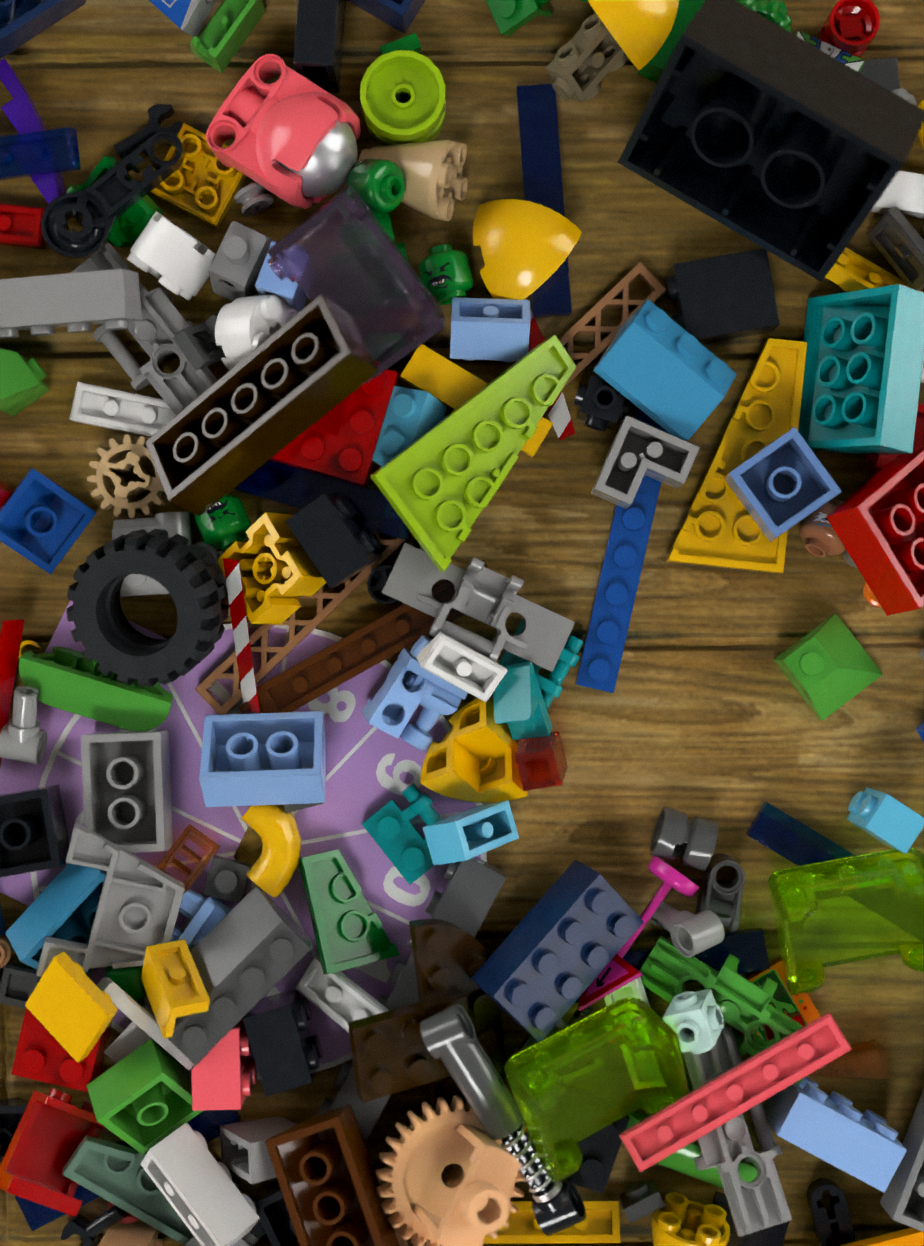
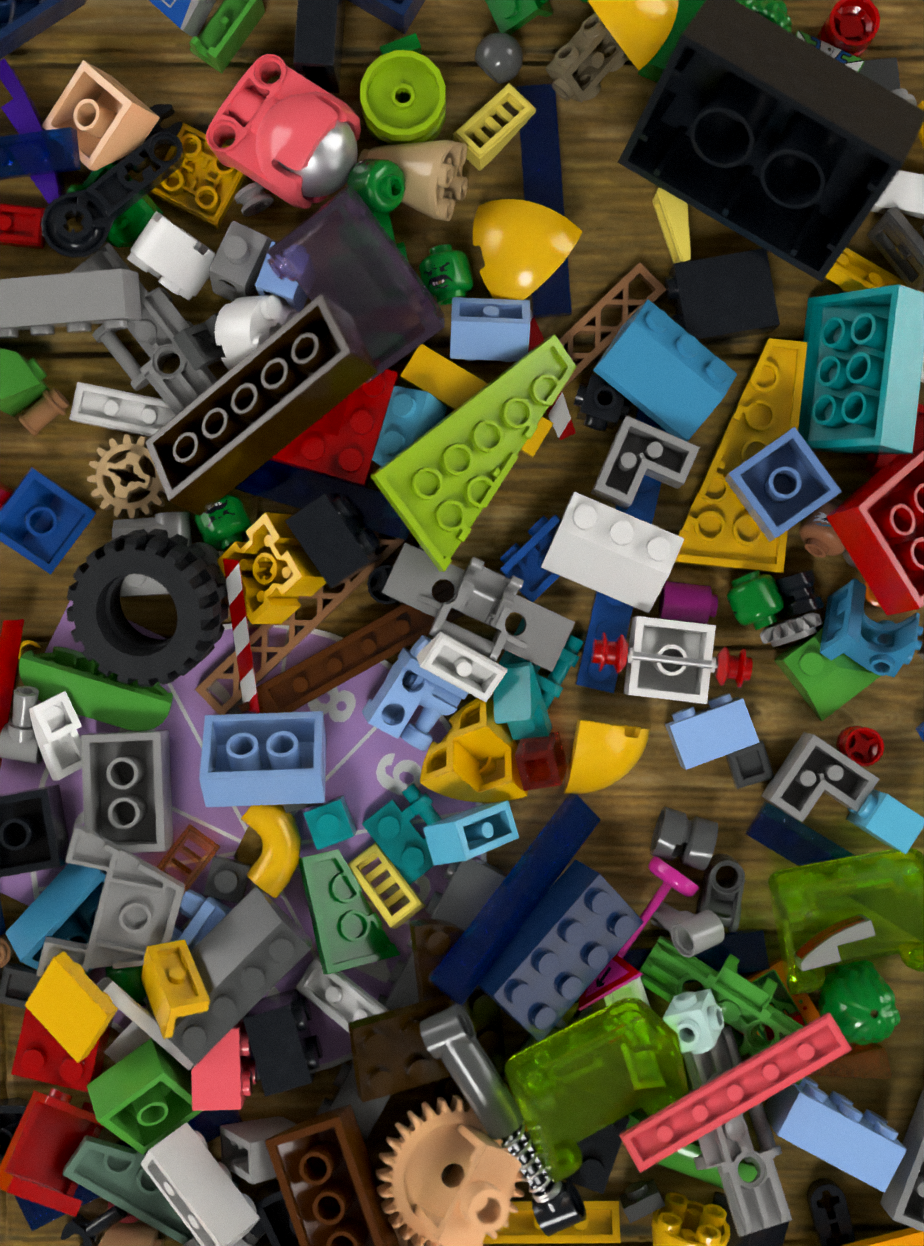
(44, 411): none -> medium nougat pin
(56, 735): none -> white slope
(105, 114): none -> light nougat slope
(330, 822): none -> teal brick
(396, 919): none -> light yellow slope
(499, 56): none -> dark grey piece
(502, 135): none -> light yellow slope
(514, 899): none -> clear blue tile
(527, 561): none -> blue bracket
(603, 755): none -> yellow brick
(612, 552): none -> white slope
(670, 660): none -> white brick
(674, 222): none -> light yellow slope
(687, 602): none -> magenta brick
(711, 731): none -> light blue brick
(749, 765): none -> dark grey tile
(755, 599): none -> green head
(791, 629): none -> light grey gear
(799, 593): none -> black wheel
(816, 769): none -> light grey brick
(823, 948): none -> light grey slope
(850, 997): none -> green hair
(867, 744): none -> red wheel
(872, 644): none -> dark azure tile

